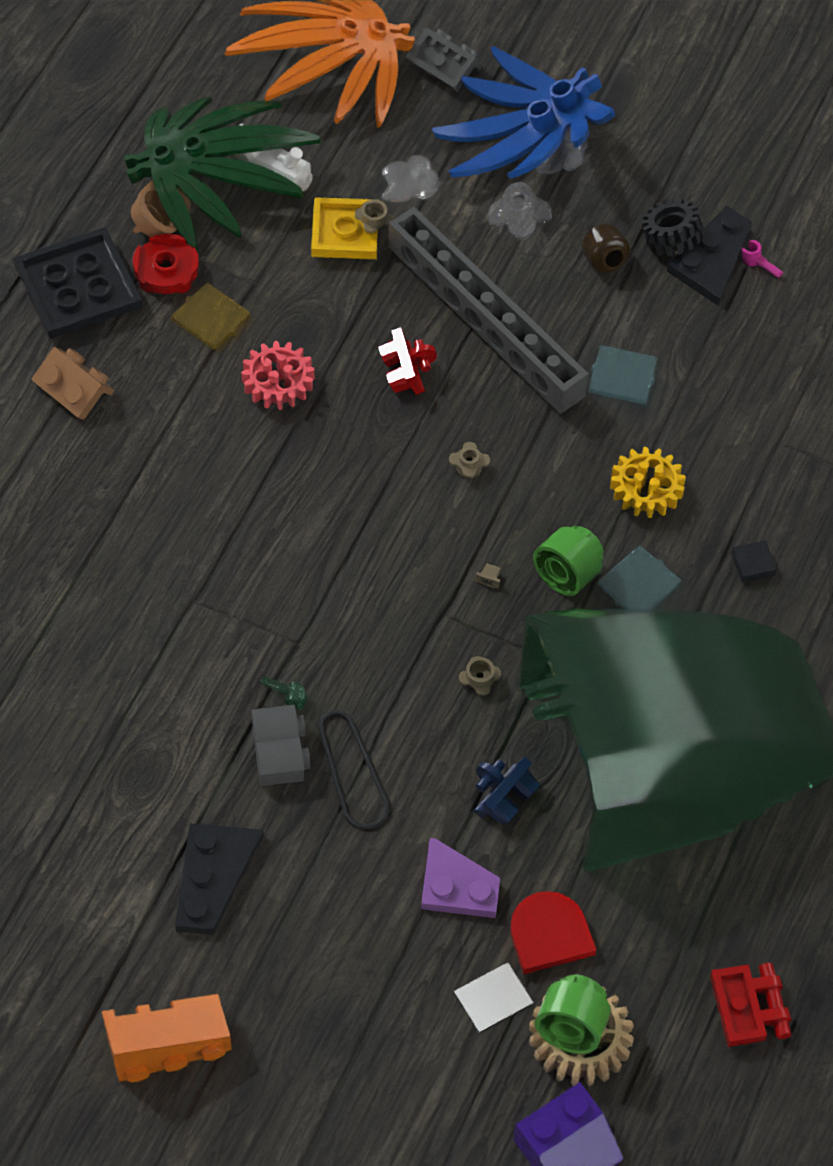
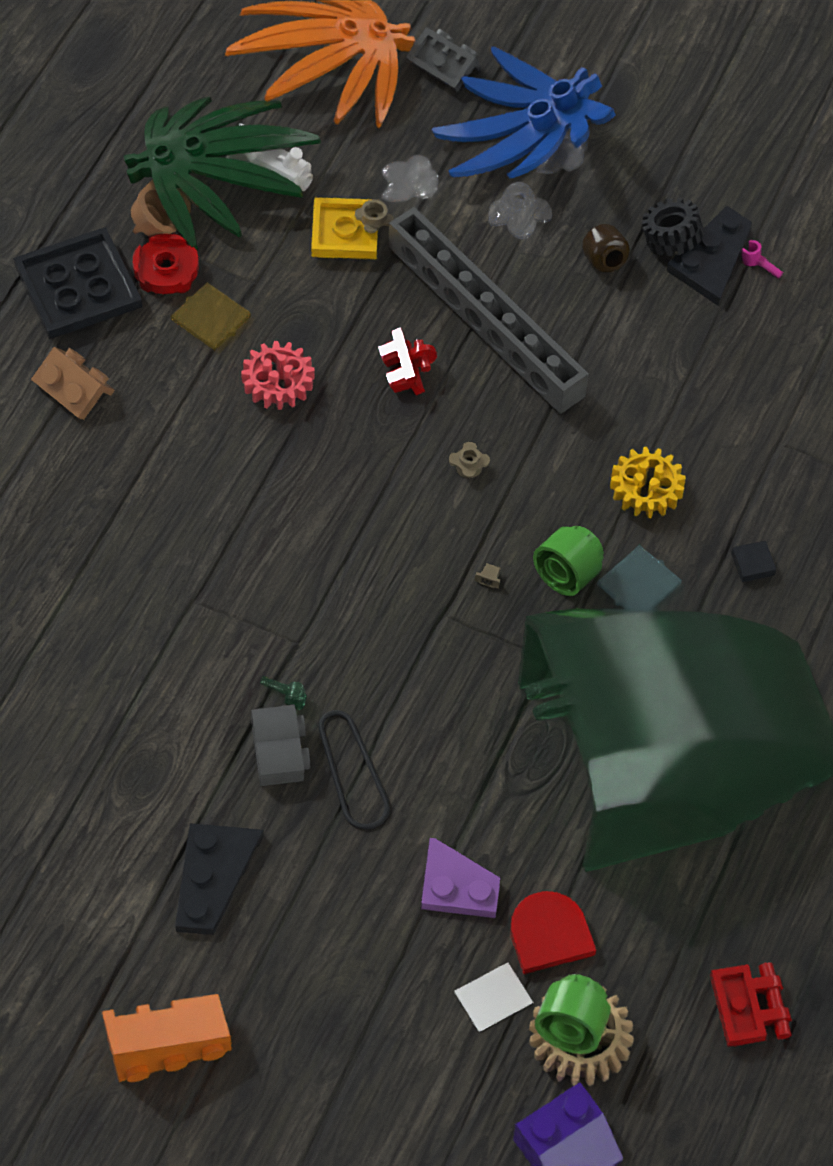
(482, 666): dark tan plate -> none
(516, 778): dark blue hips -> none
(622, 374): clear light blue piece -> none

